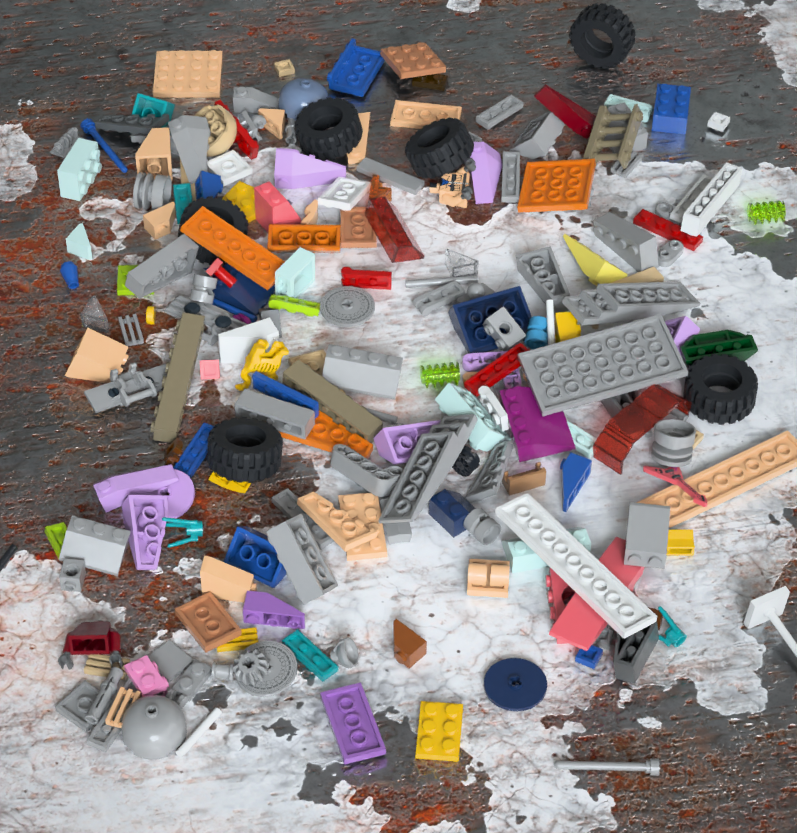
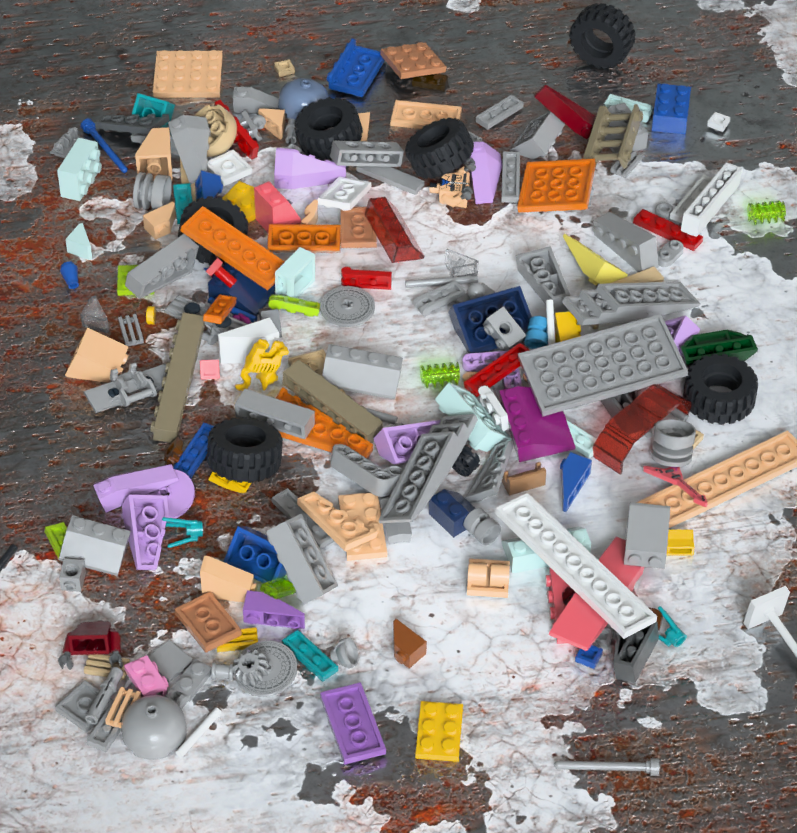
(203, 289): light grey wheel -> none
(219, 309): none -> orange tile
(278, 588): none -> clear neon green tile
(279, 391): blue tile -> none
(366, 153): none -> light grey brick
(377, 189): clear orange slope -> none
(520, 697): dark blue piece -> none

